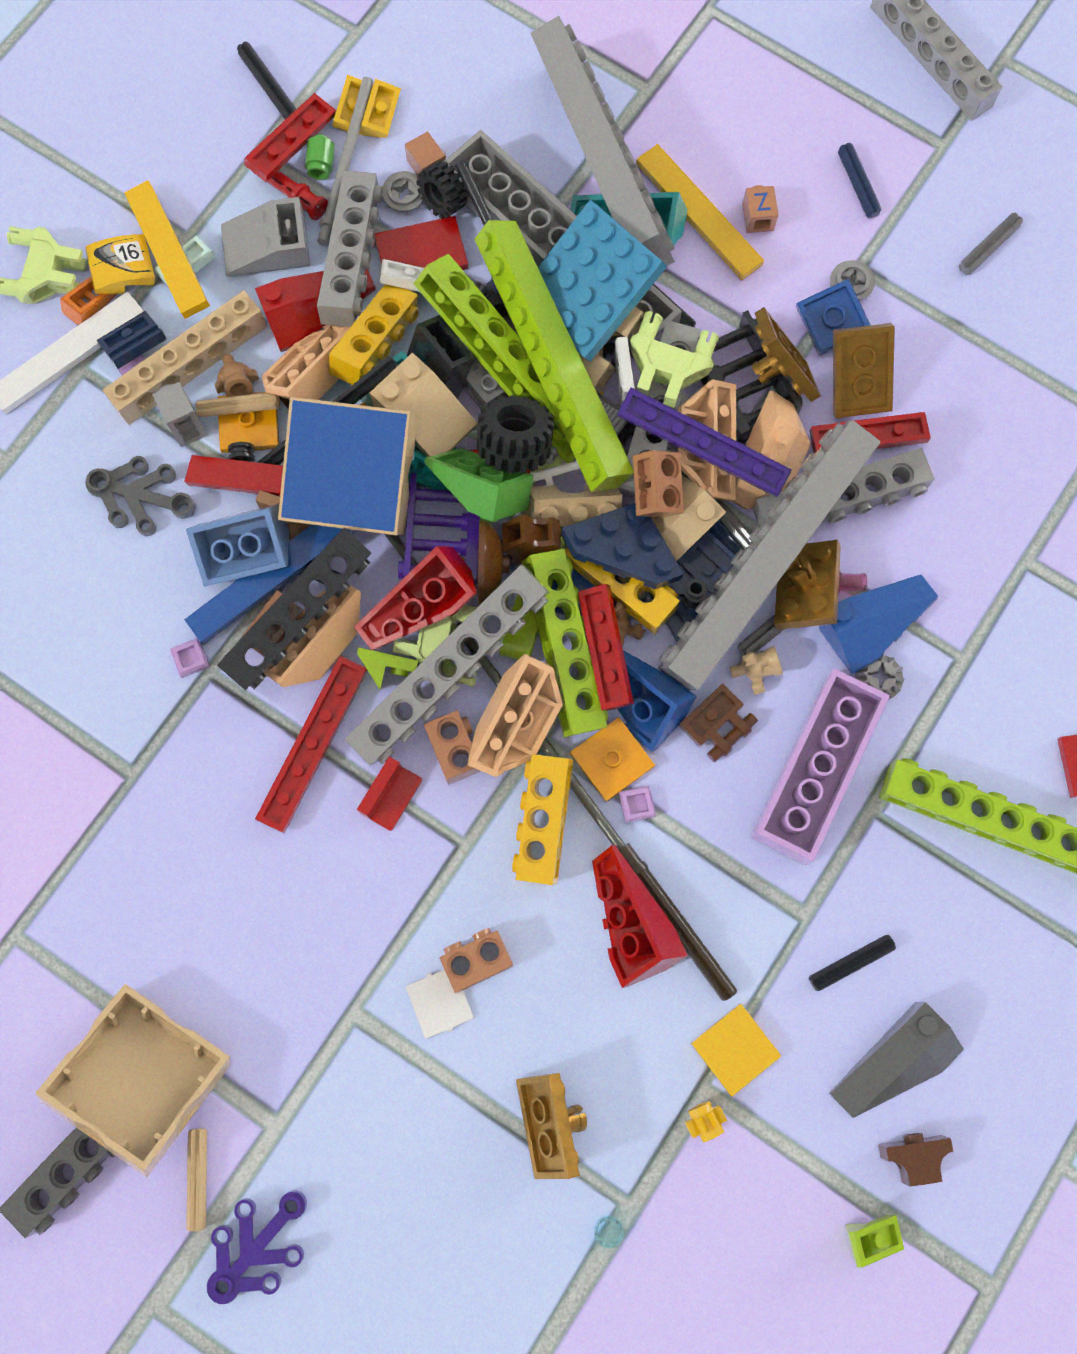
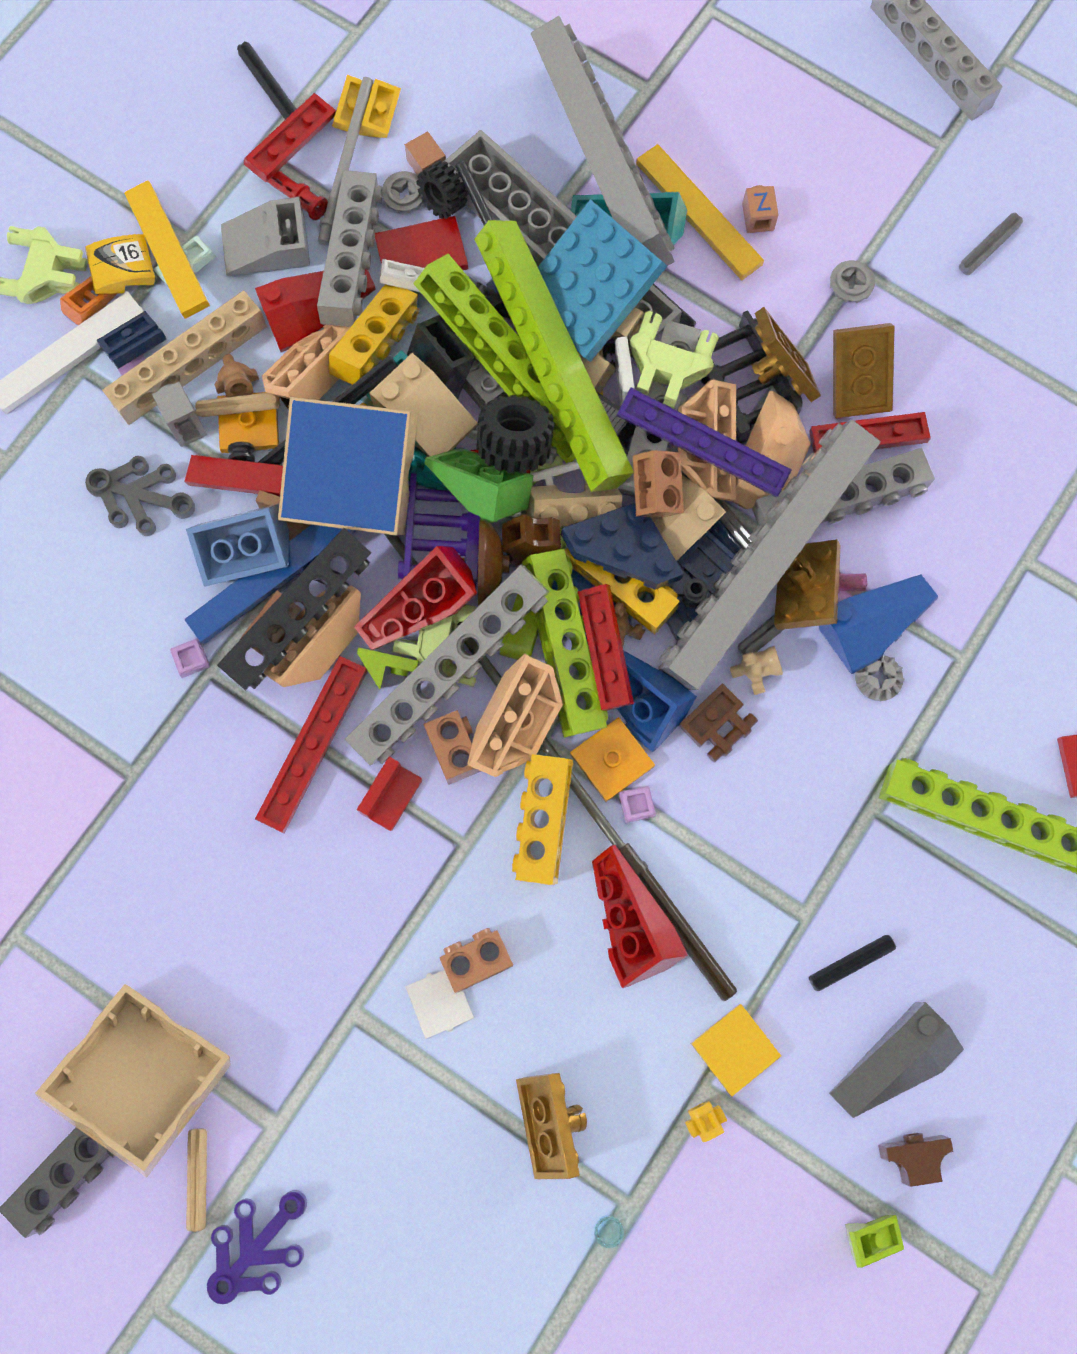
(319, 157): bright green brick -> none
(820, 767): lavender brick -> none
(831, 310): blue tile -> none
(859, 180): dark blue axle -> none

